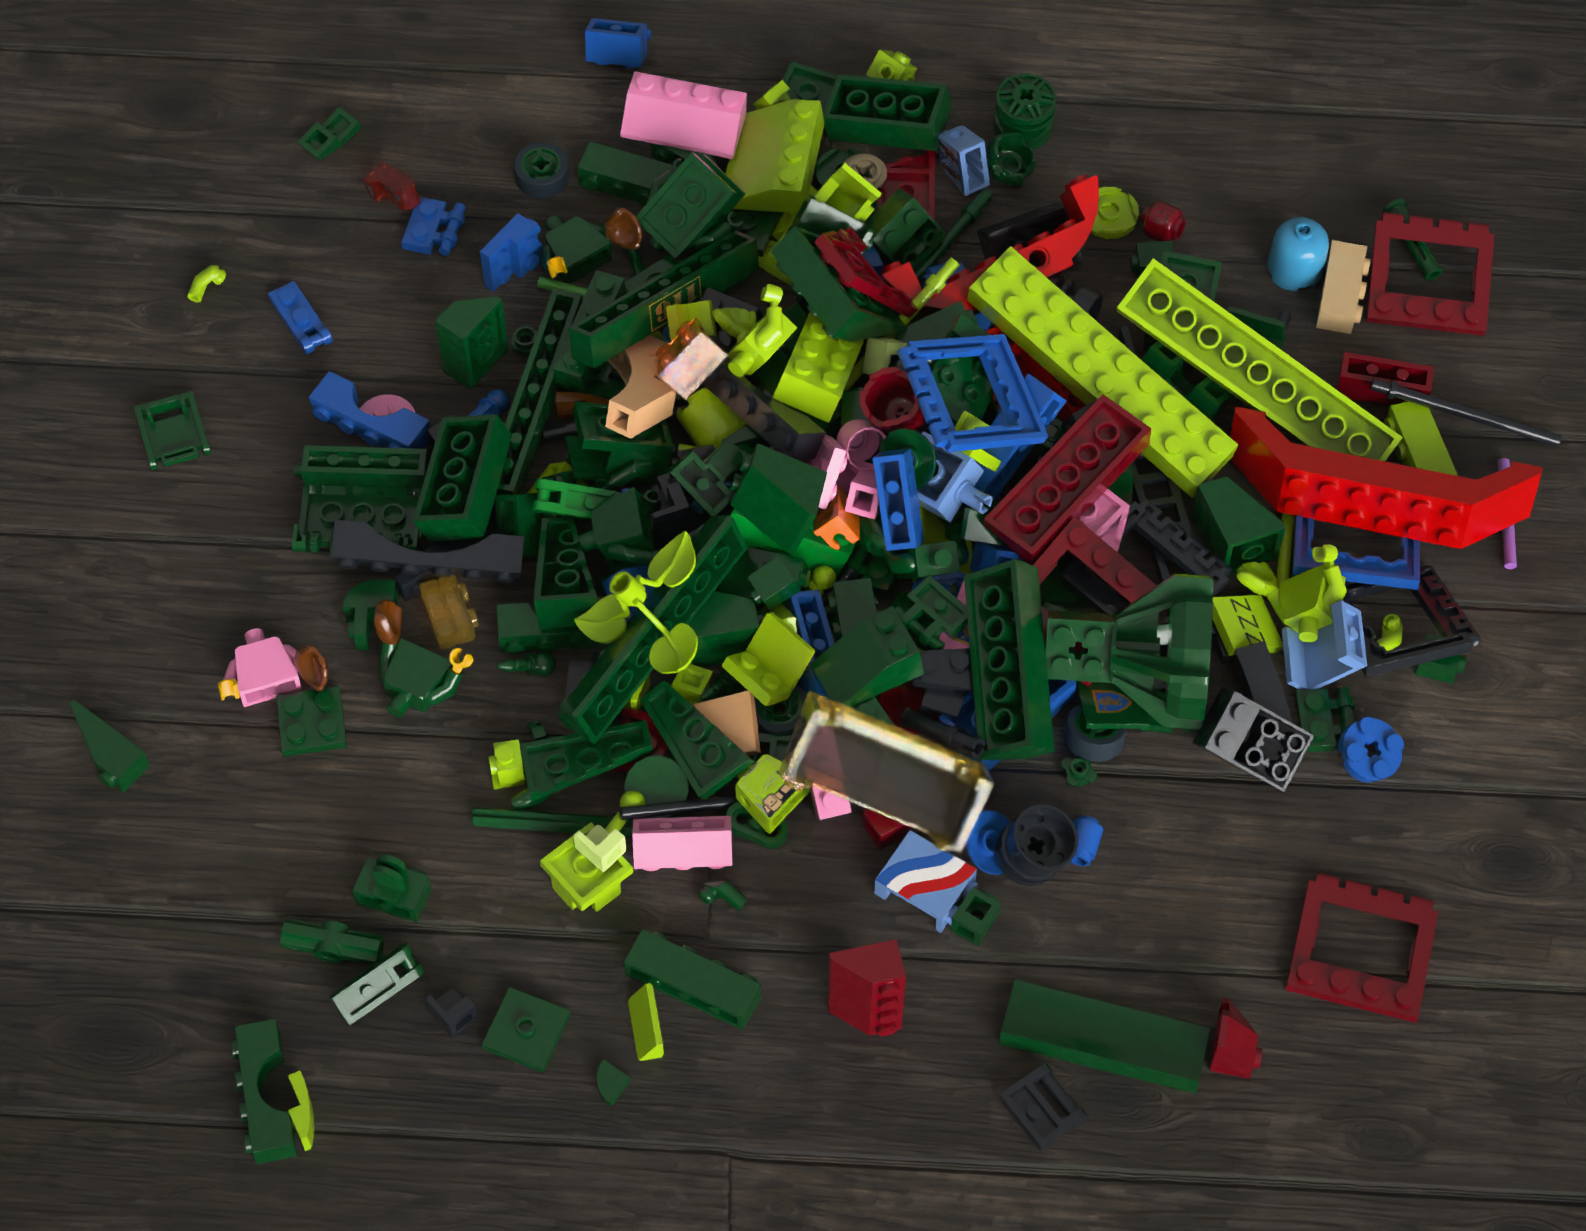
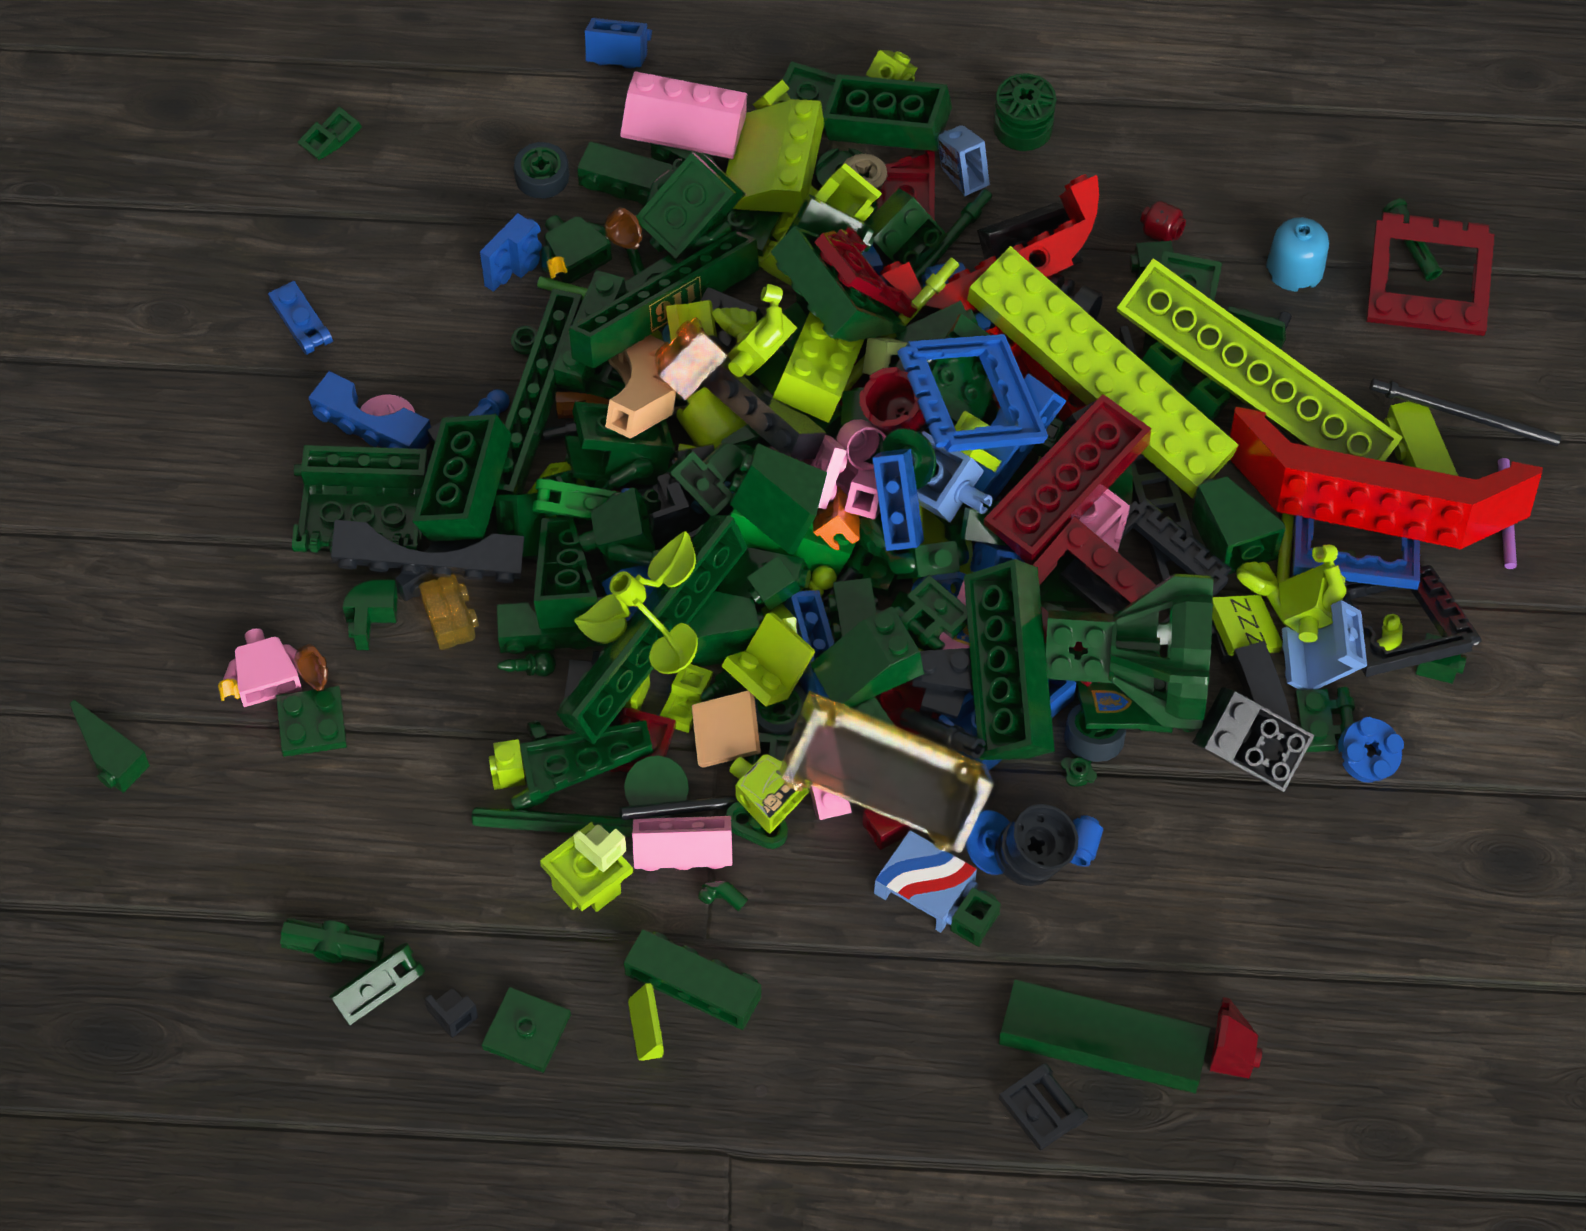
(175, 437): dark green container -> none
(201, 280): lime arm -> none
(270, 1130): dark green arch -> none
(302, 1115): lime slope -> none
(392, 888): dark green brick -> none
(393, 185): clear red leg -> none
(410, 672): dark green torso -> none
(425, 224): blue plate -> none
(471, 338): dark green slope -> none
(611, 1082): dark green tile -> none
(629, 798): lime bar -> none
(696, 743): dark green wing -> none
(868, 987): dark red slope -> none
(1010, 158): dark green hair -> none
(1115, 214): lime tile -> none
(1343, 287): tan brick -> none
(1354, 987): dark red hinge -> none
(1358, 371): dark red brick -> none

